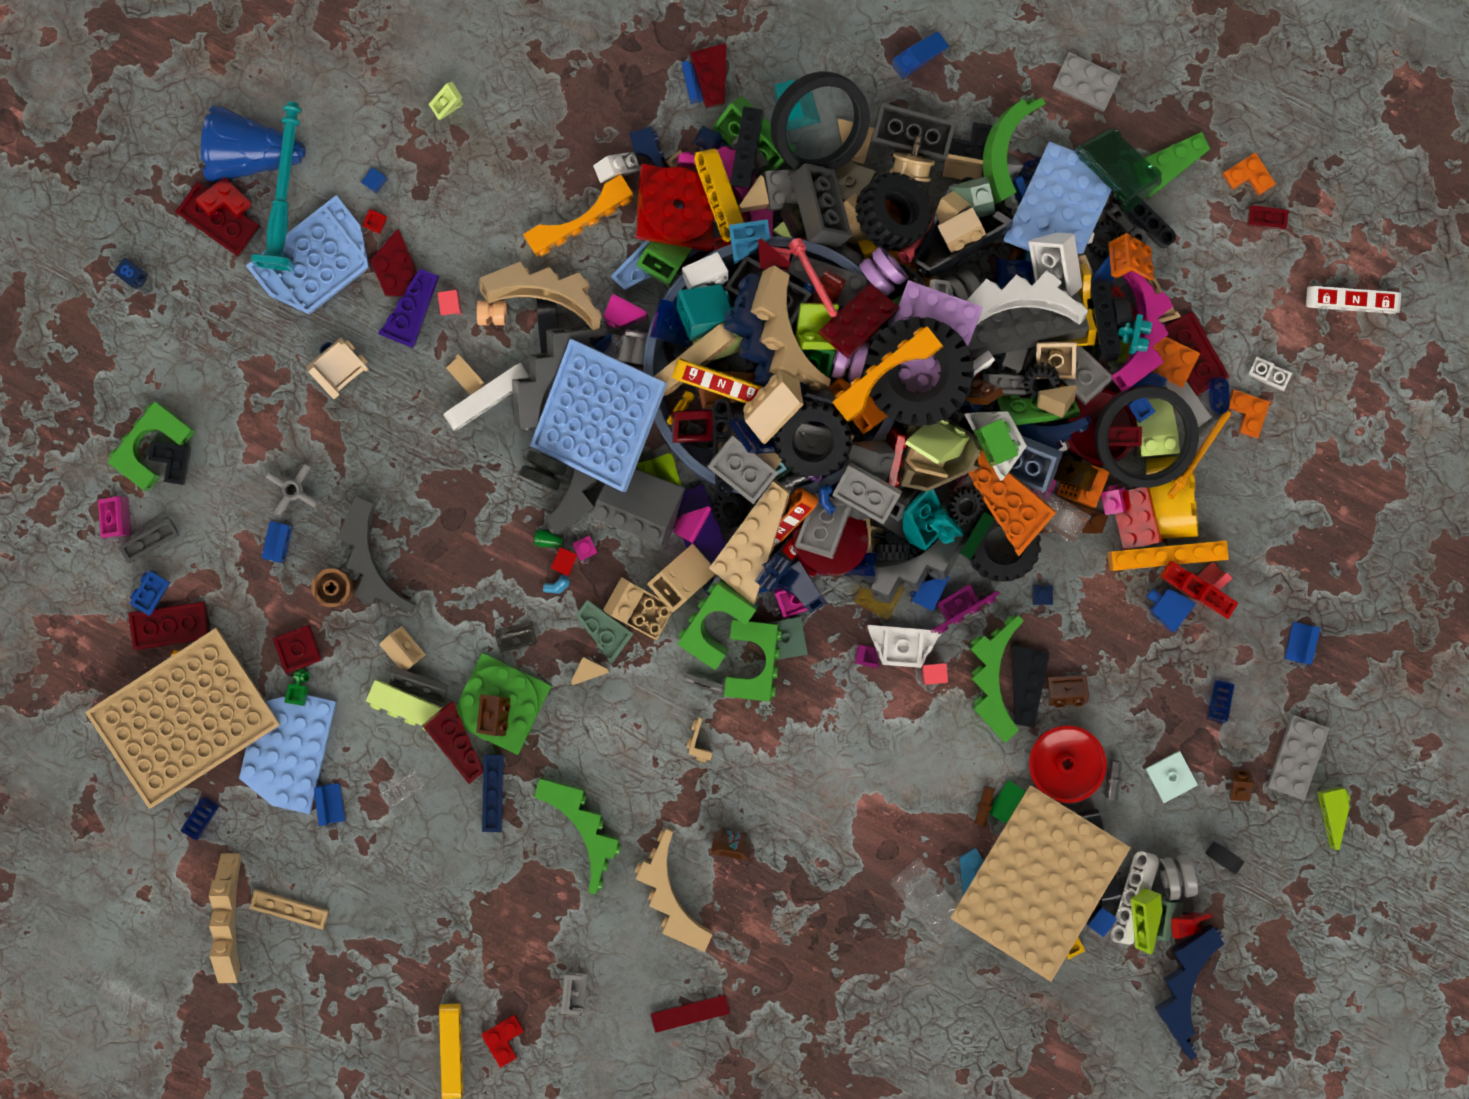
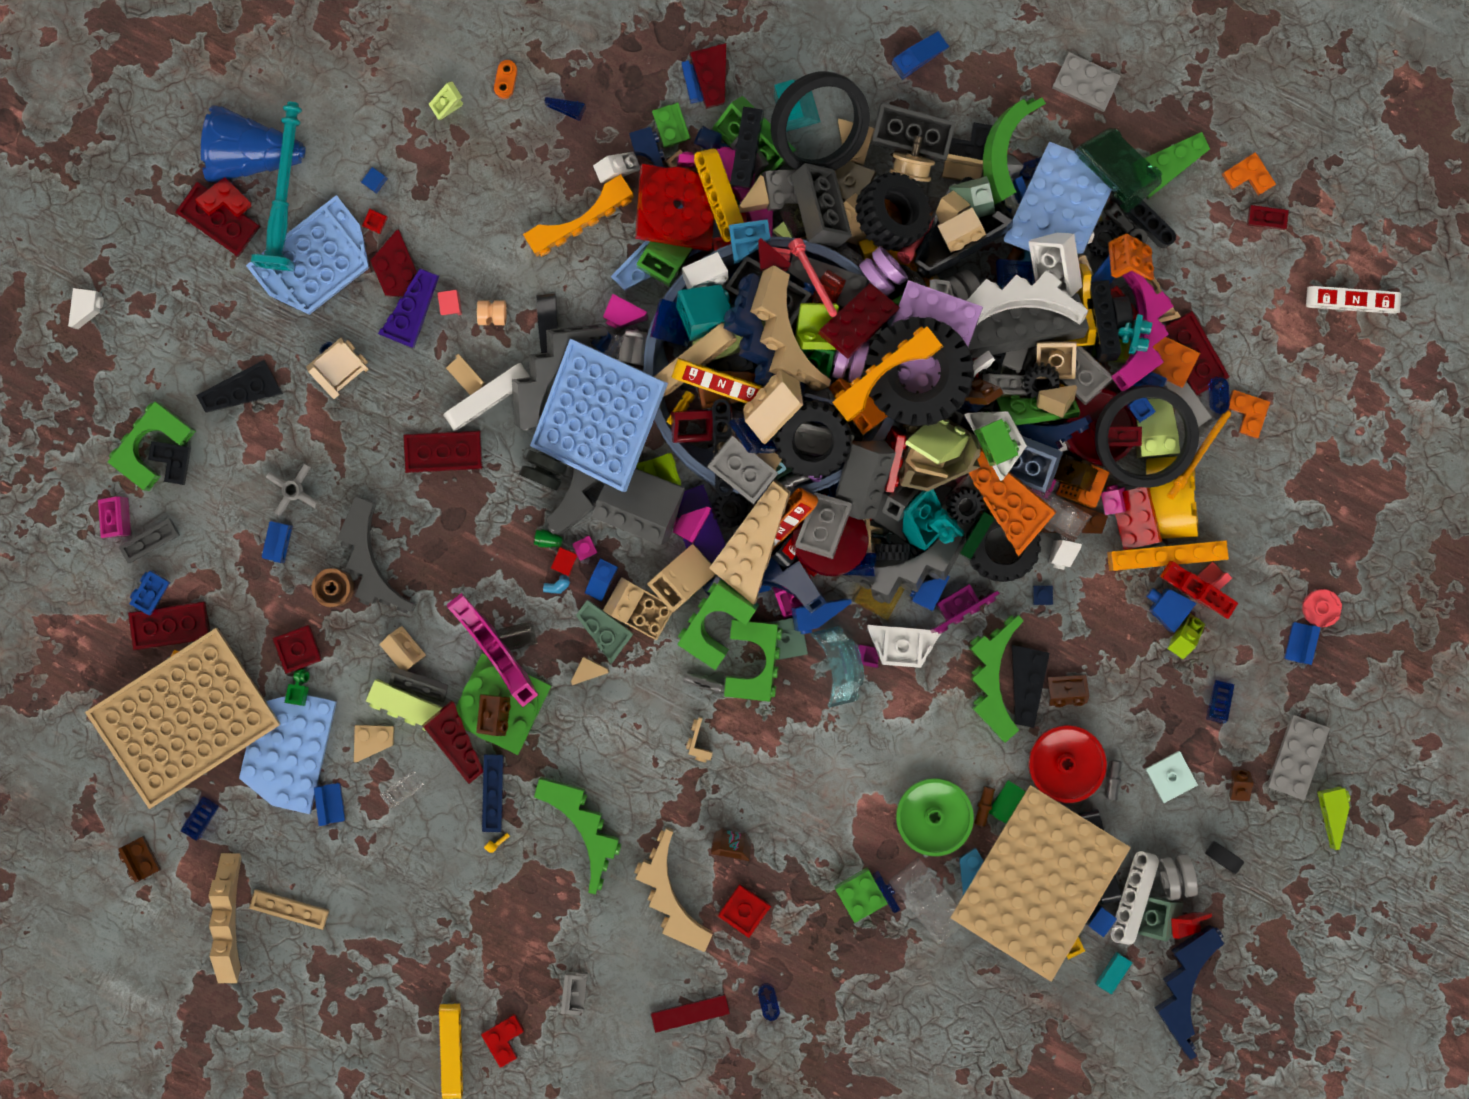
(84, 306): none -> white slope
(131, 273): dark blue brick -> none
(139, 859): none -> reddish brown bracket
(245, 387): none -> black wing
(371, 740): none -> tan wing
(442, 451): none -> dark red tile
(491, 847): none -> yellow hand
(497, 652): none -> dark pink arch
(505, 78): none -> orange plate
(544, 284): tan arch -> none
(569, 108): none -> clear blue slope
(601, 579): none -> blue slope
(671, 125): none -> bright green plate
(744, 910): none -> red plate
(764, 1003): none -> clear blue beam
(772, 572): dark blue hips -> none
(806, 621): none -> blue slope
(823, 494): blue arm -> none
(844, 663): none -> clear light blue windscreen
(860, 895): none -> bright green brick
(867, 493): light grey plate -> none
(887, 891): none -> clear blue plate
(934, 673): coral panel -> none
(934, 817): none -> bright green dish
(1063, 553): none -> white slope
(1113, 973): none -> teal slope
(1146, 919): lime slope -> none
(1186, 636): none -> lime slope
(1270, 374): white slope -> none
(1322, 608): none -> coral tile

